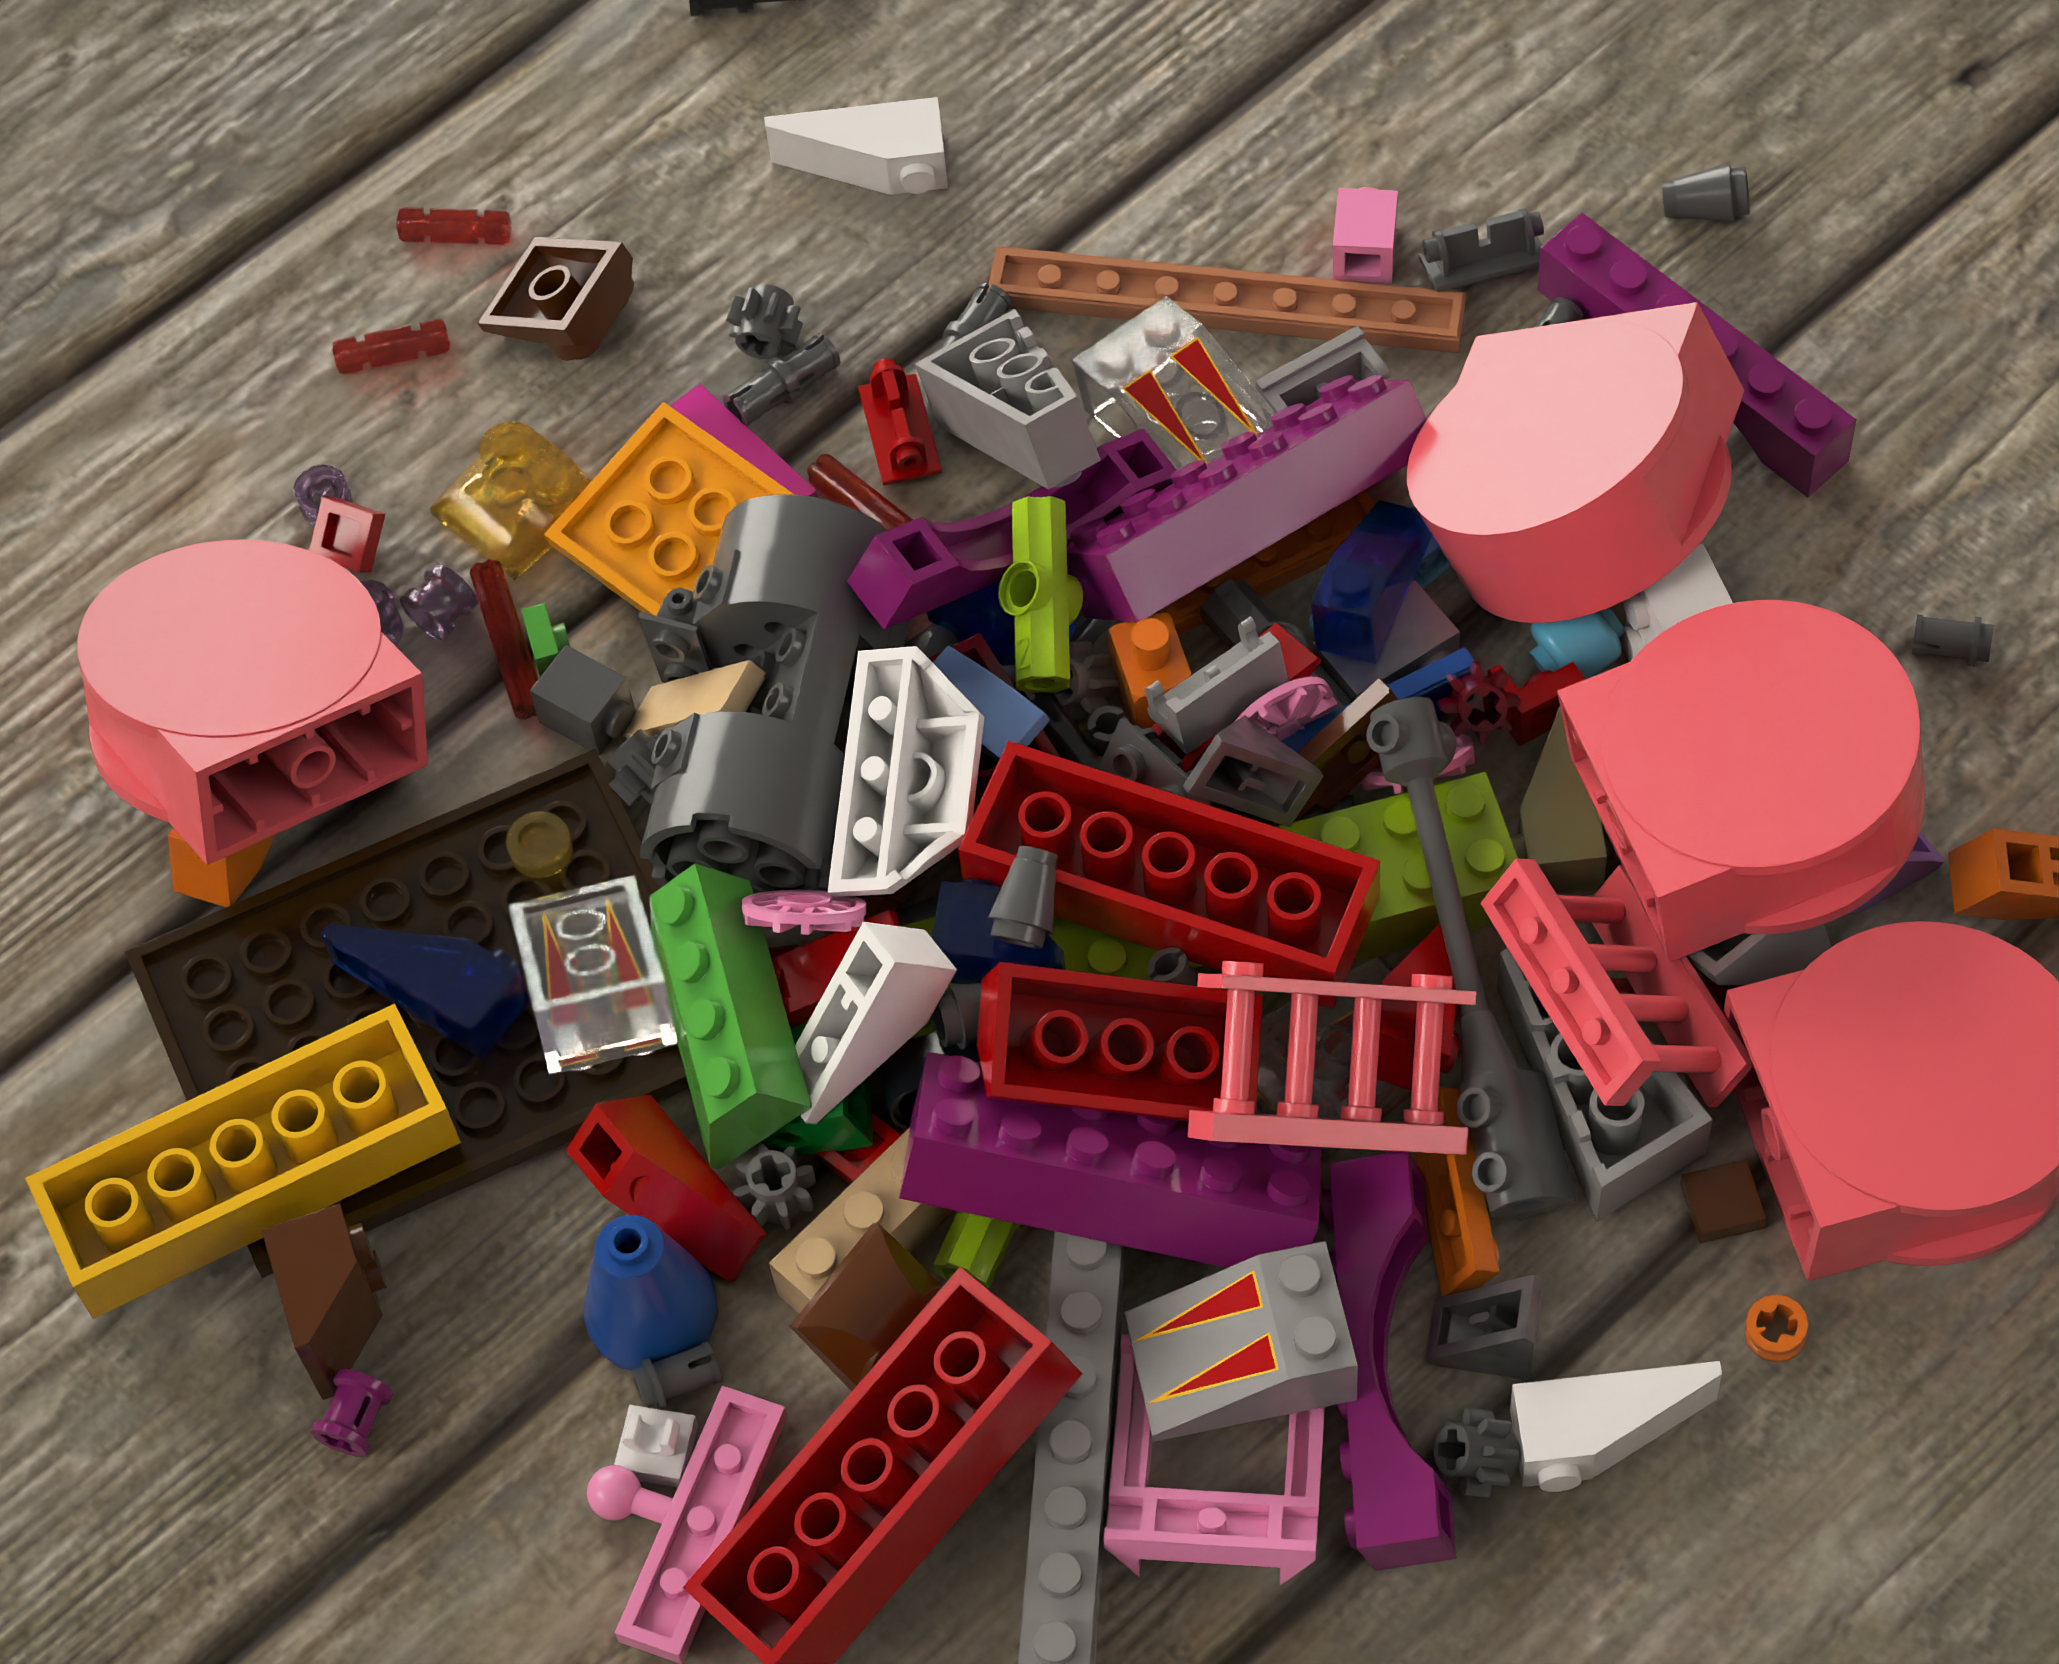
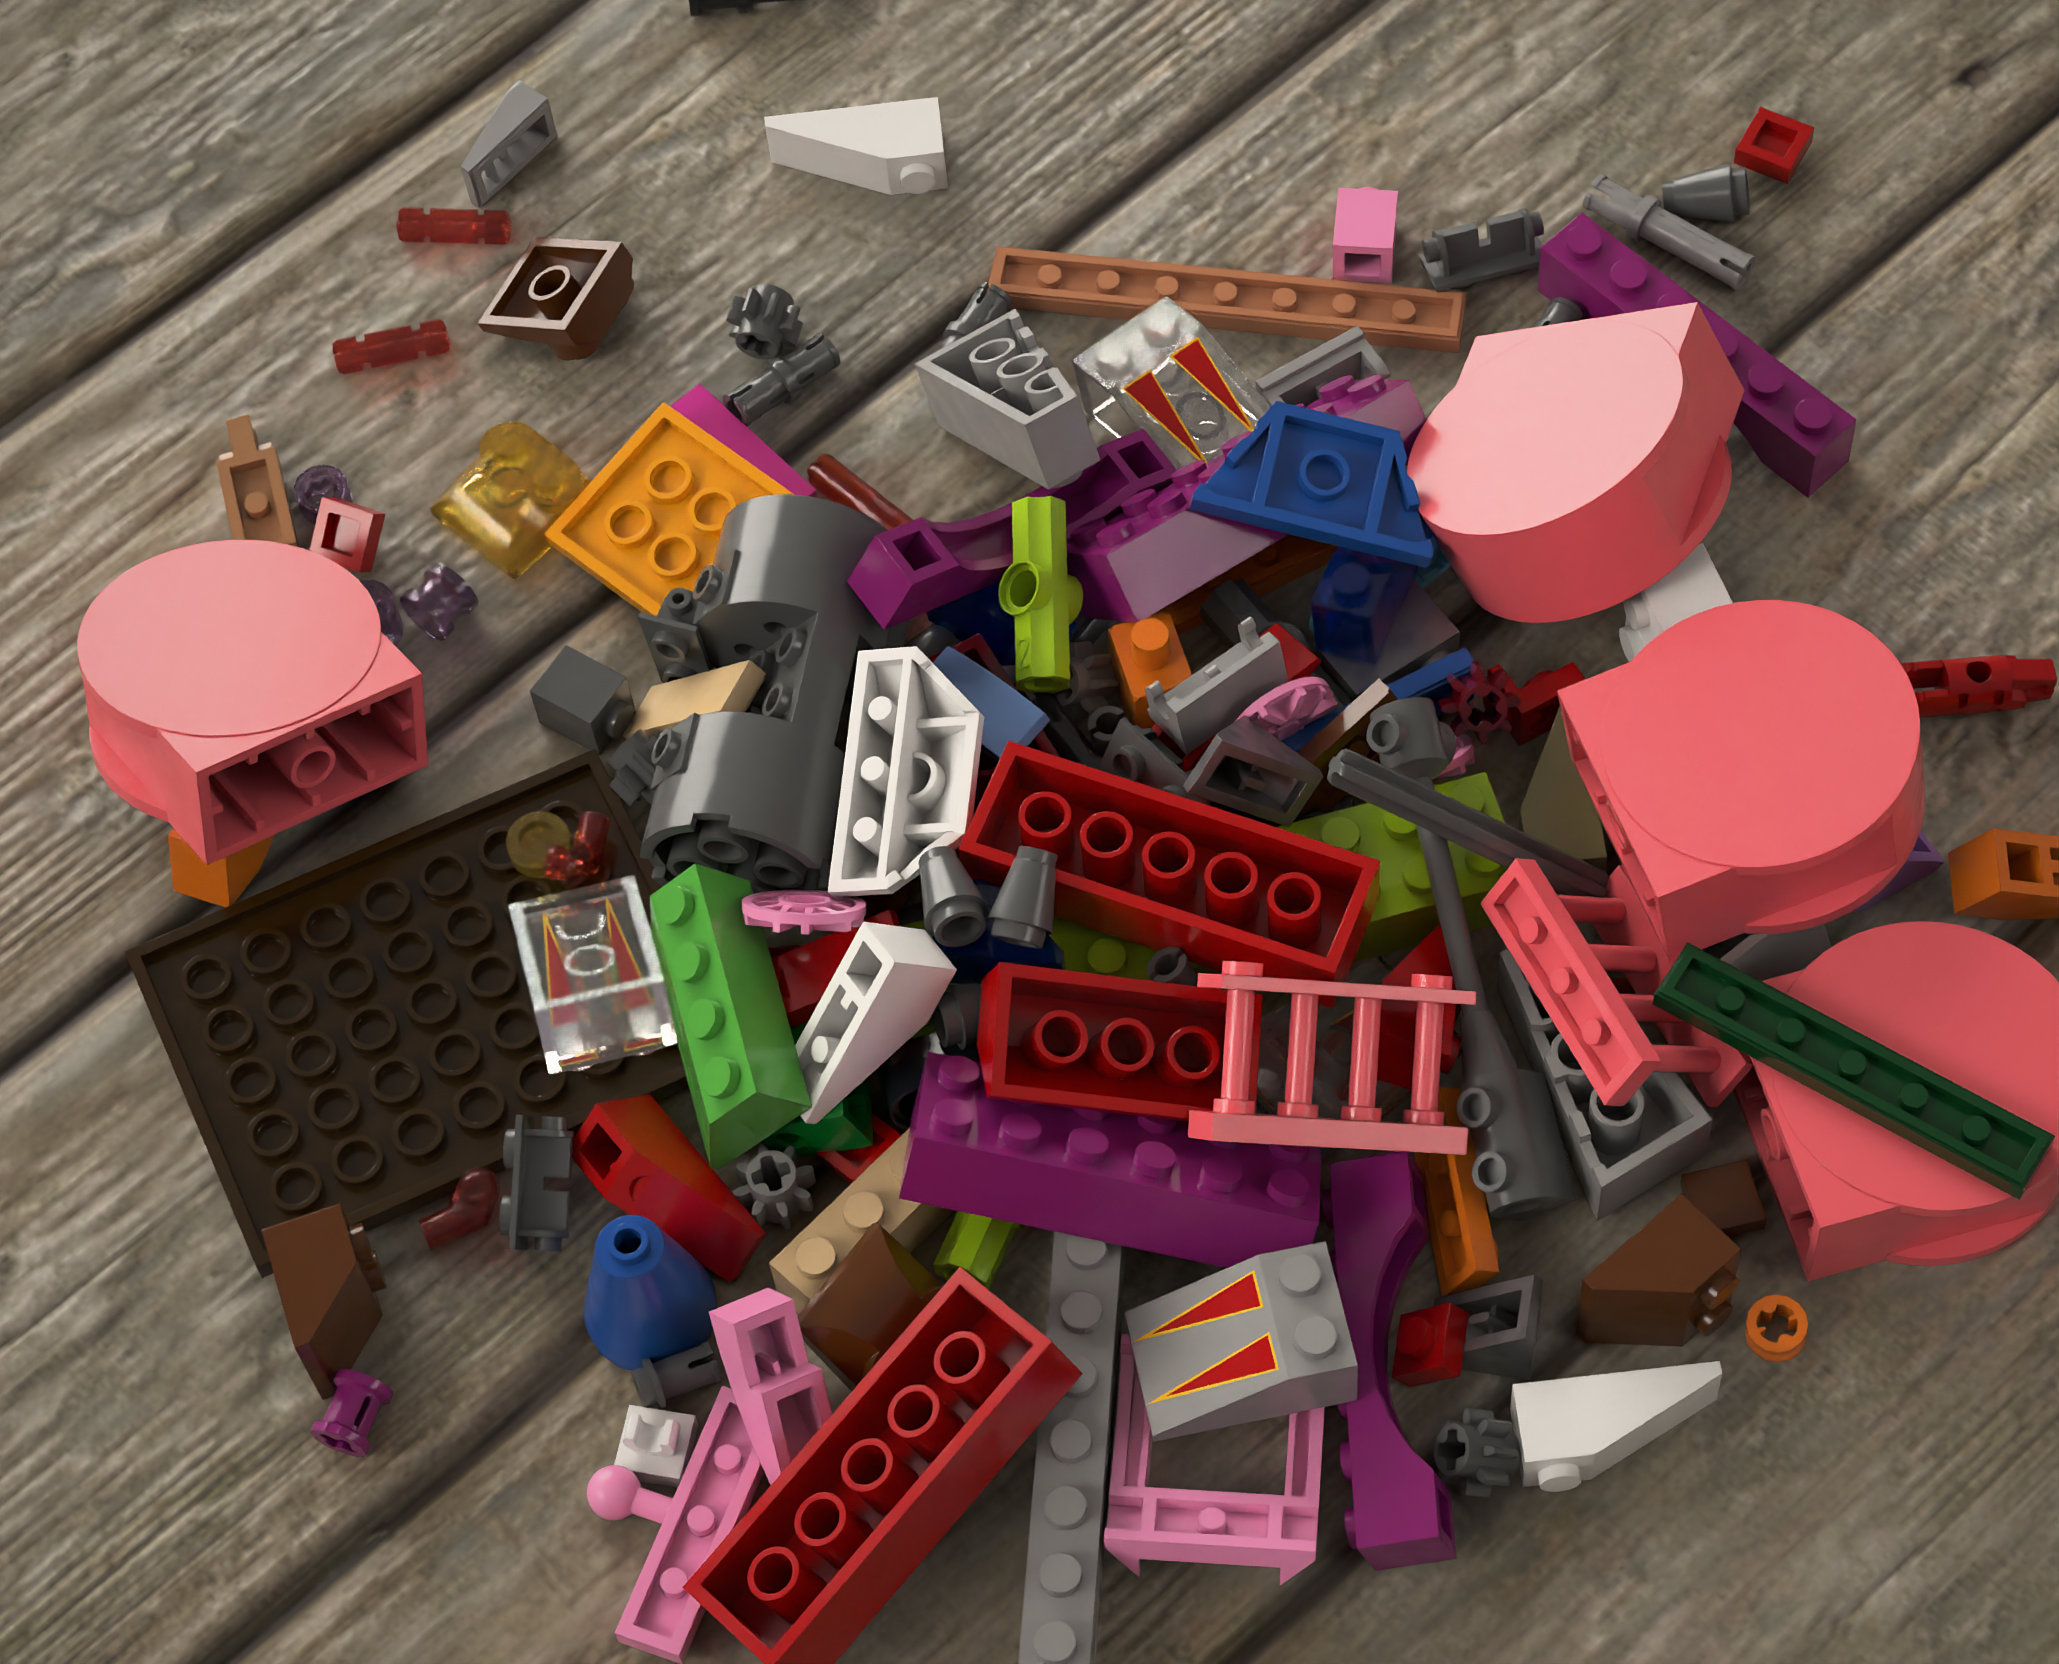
(242, 1161): yellow brick -> none
(254, 487): none -> medium nougat hinge
(436, 978): clear blue slope -> none
(467, 1211): none -> clear red arm
(505, 635): clear red axle -> none
(508, 142): none -> light grey slope
(532, 1208): none -> dark grey hinge
(544, 638): bright green plate -> none
(585, 855): none -> clear red arm
(770, 1376): none -> bright pink slope
(898, 424): red hinge -> none
(950, 899): none -> dark grey cone
(1321, 483): none -> blue wing
(1430, 1345): none -> red plate
(1461, 823): none -> dark grey axle
(1587, 641): medium azure head -> none
(1662, 1282): none -> reddish brown slope
(1668, 231): none -> light grey pin
(1773, 145): none -> red plate
(1854, 1070): none -> dark green tile
(1953, 638): dark grey pin -> none
(1980, 684): none -> red hinge

